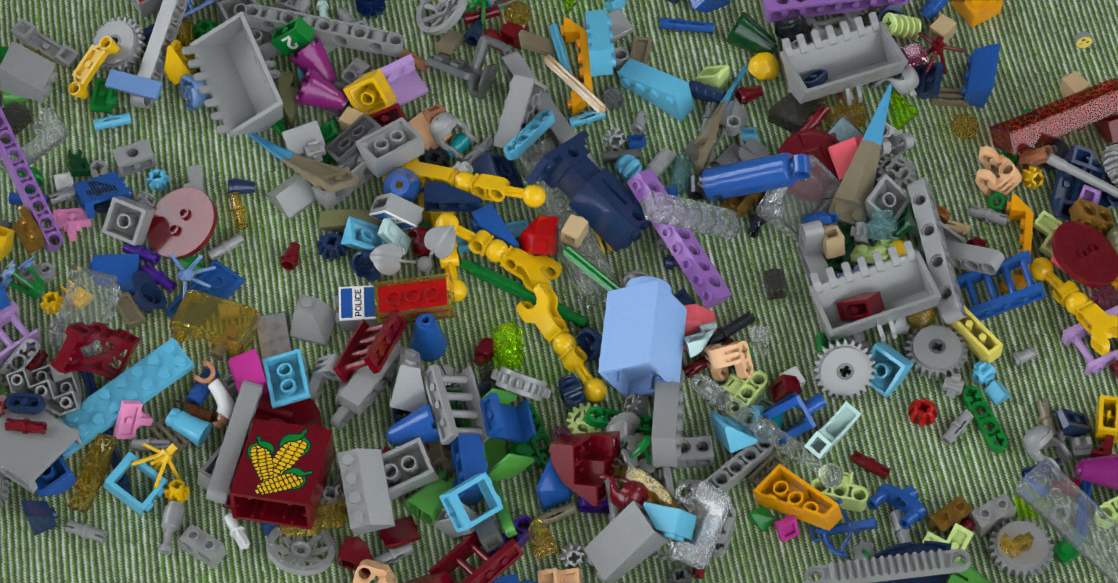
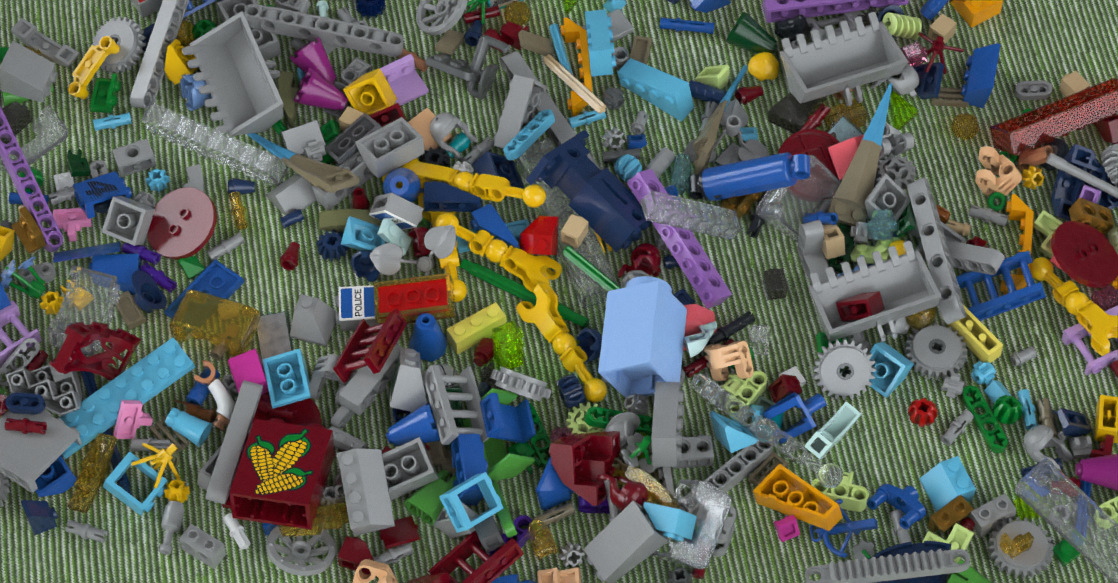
(86, 252): none -> blue sticker
(134, 84): medium blue tile -> none
(188, 274): medium blue plant -> none
(214, 144): none -> clear brick
(292, 36): green brick -> none
(292, 218): none -> dark blue pin
(346, 441): none -> light grey axle
(360, 199): none -> dark red cone
(433, 111): nougat slope -> none
(475, 328): none -> light yellow brick
(644, 258): none -> dark red hair
(761, 518): green slope -> none
(815, 78): dark blue plate -> none
(870, 465): dark red pin -> none
(947, 482): none -> medium azure slope
(1007, 409): none -> green piece
(1028, 409): none -> medium azure pin
(1032, 90): none -> light grey plate
(1083, 40): tile -> none

